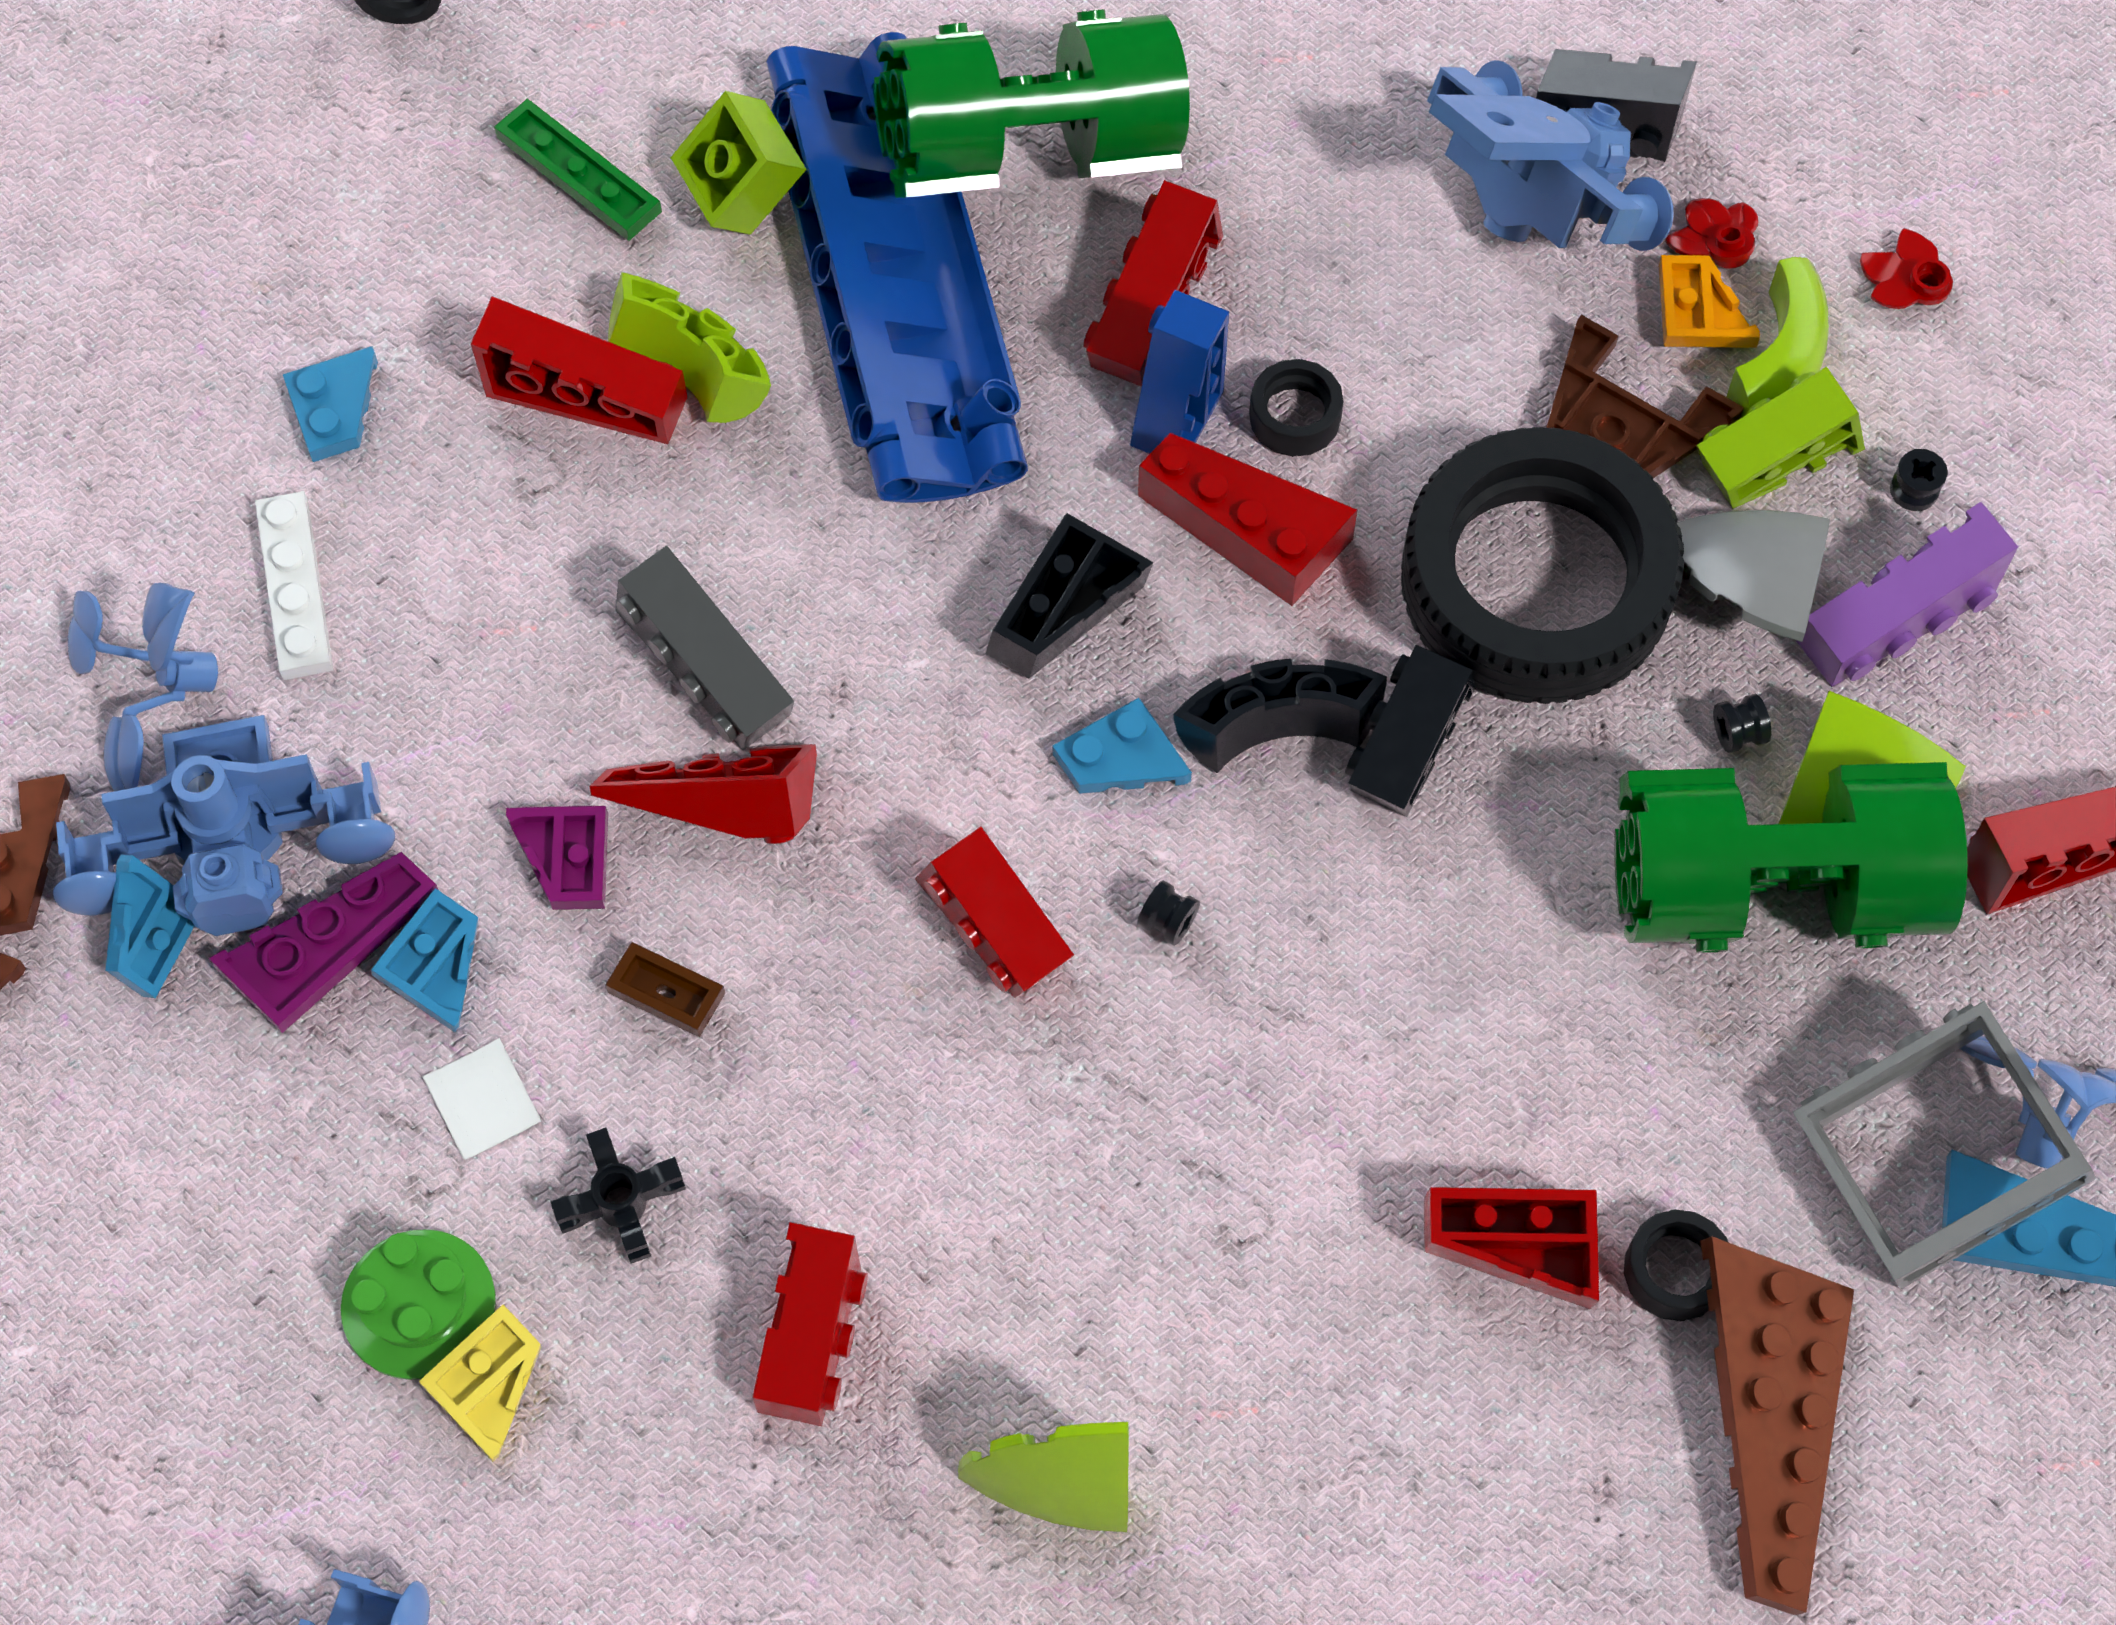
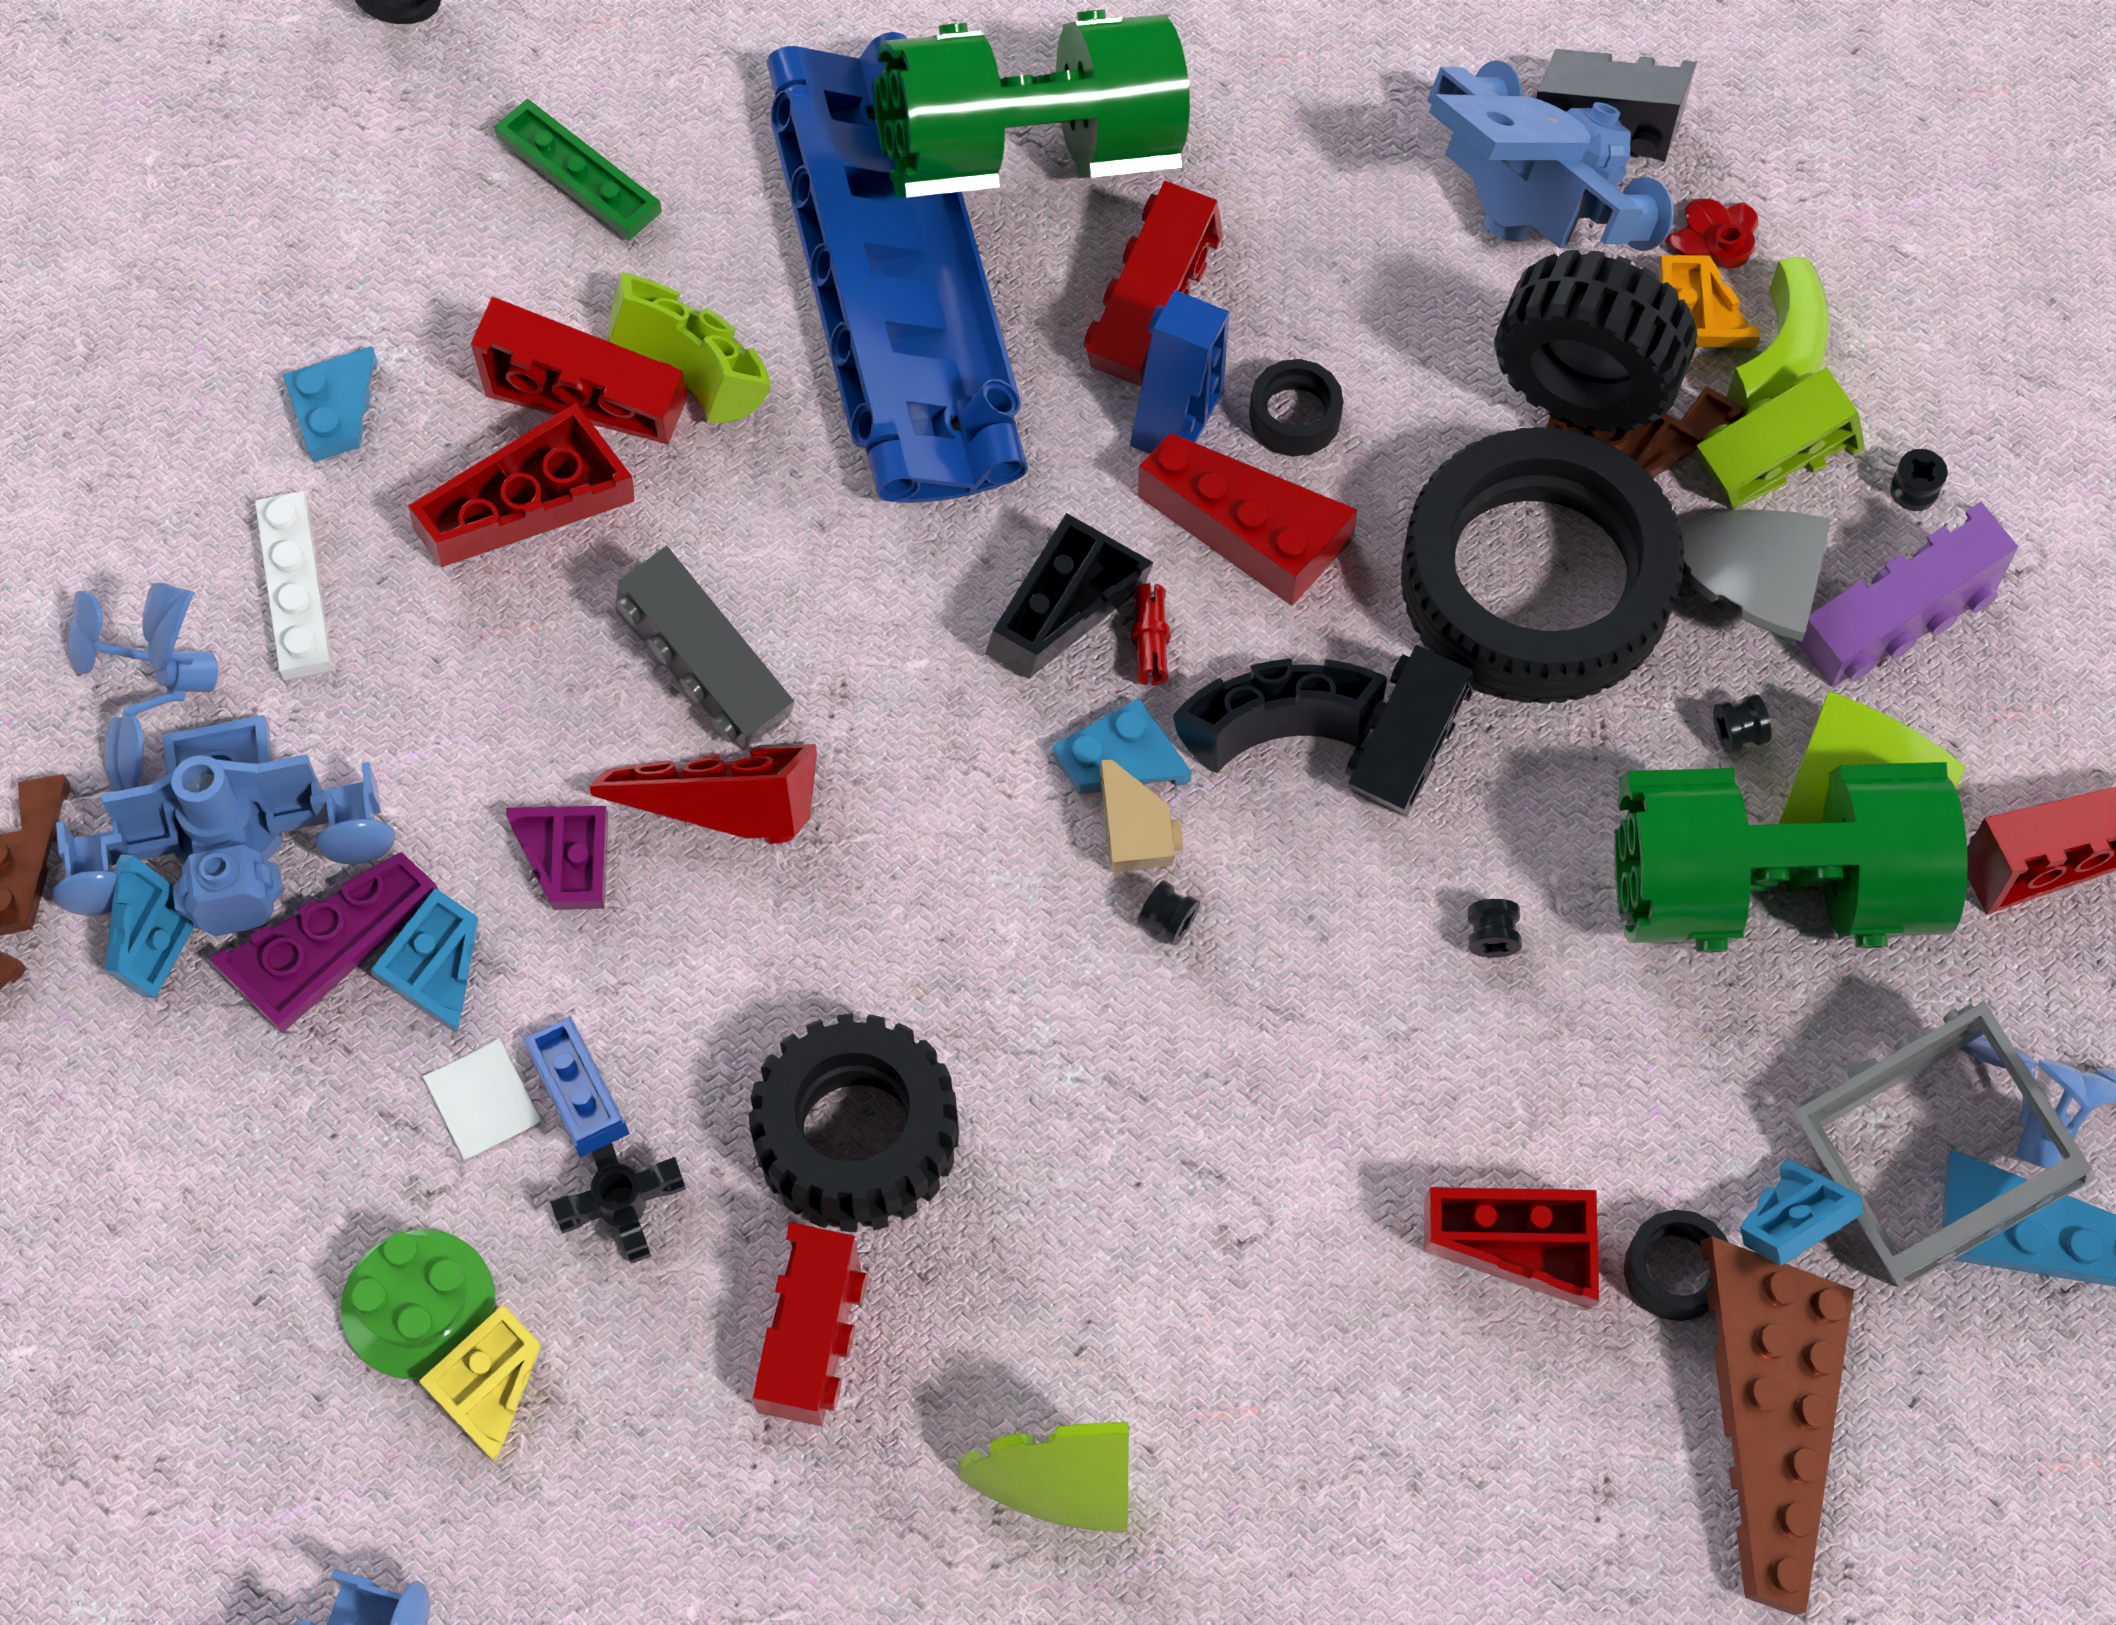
(523, 489): none -> red wedge
(576, 1086): none -> tile
(645, 973): reddish brown piece -> none
(738, 163): lime brick -> none
(839, 1058): none -> black tyre
(994, 913): red wedge -> none
(1136, 822): none -> tan slope
(1151, 634): none -> red pin
(1494, 928): none -> black wheel
(1596, 340): none -> black tyre
(1798, 1213): none -> dark azure wing
(1902, 273): red plate -> none

